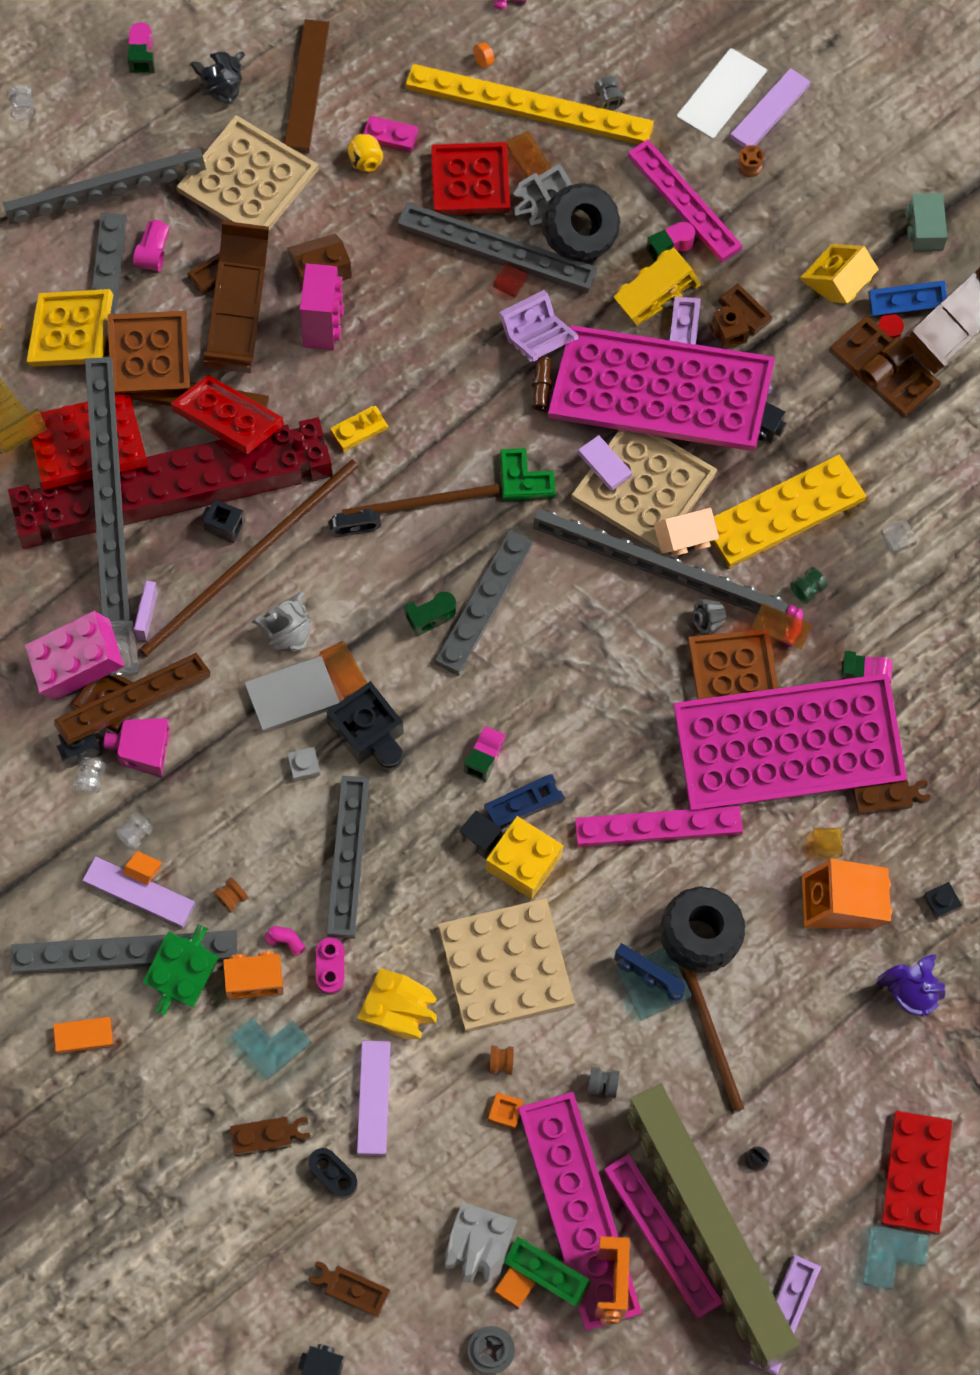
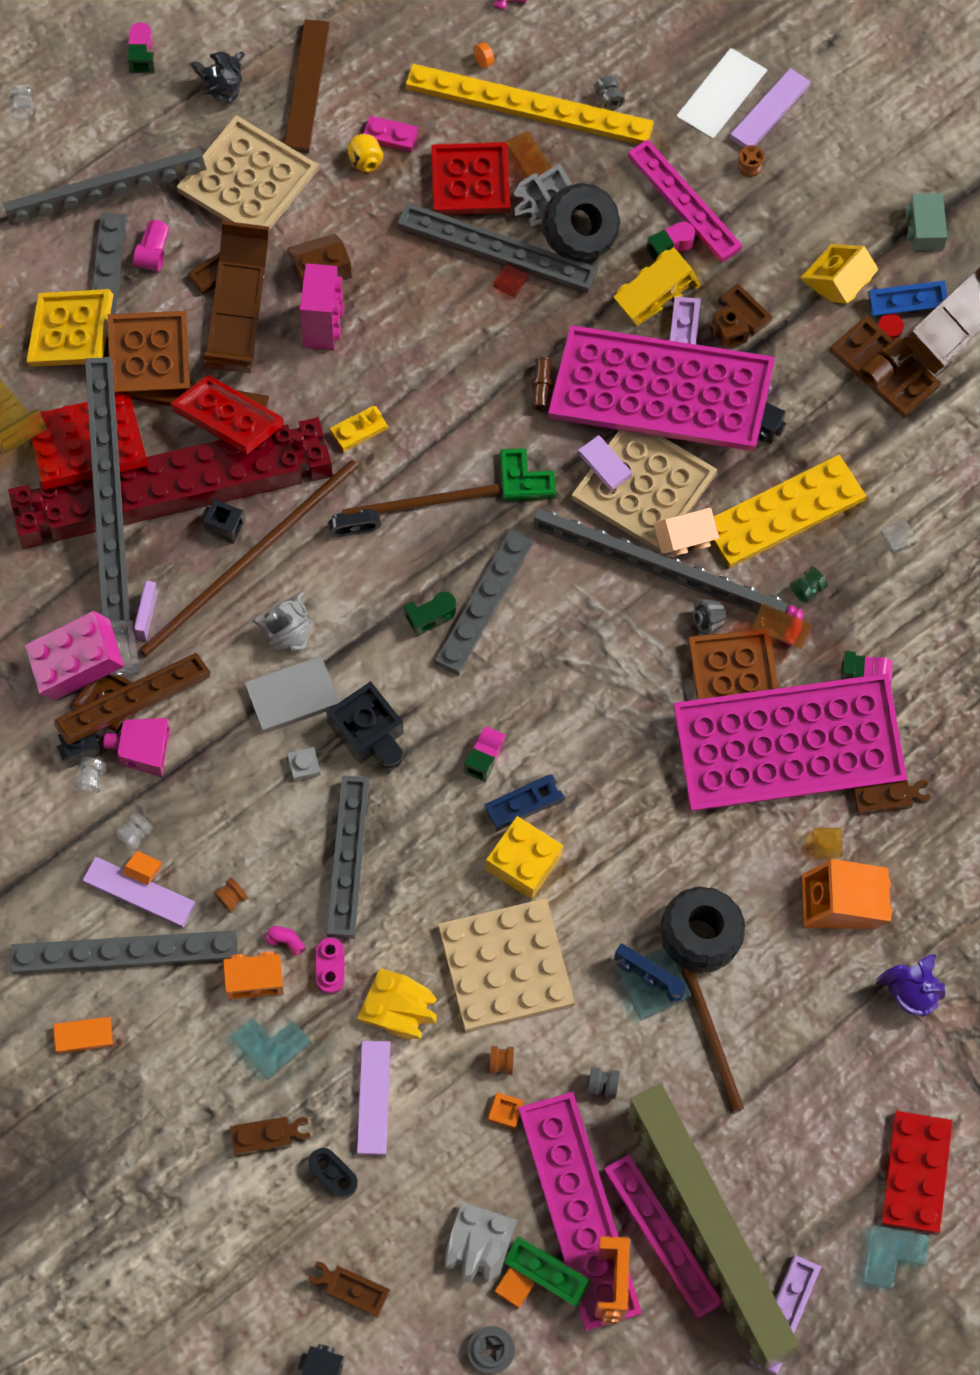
(181, 969): green plate -> none
(343, 669): clear orange tile -> none
(482, 833): black panel -> none
(535, 327): lavender plate -> none
(658, 826): dark pink plate -> none
(754, 1162): black hinge -> none
(942, 900): black plate -> none

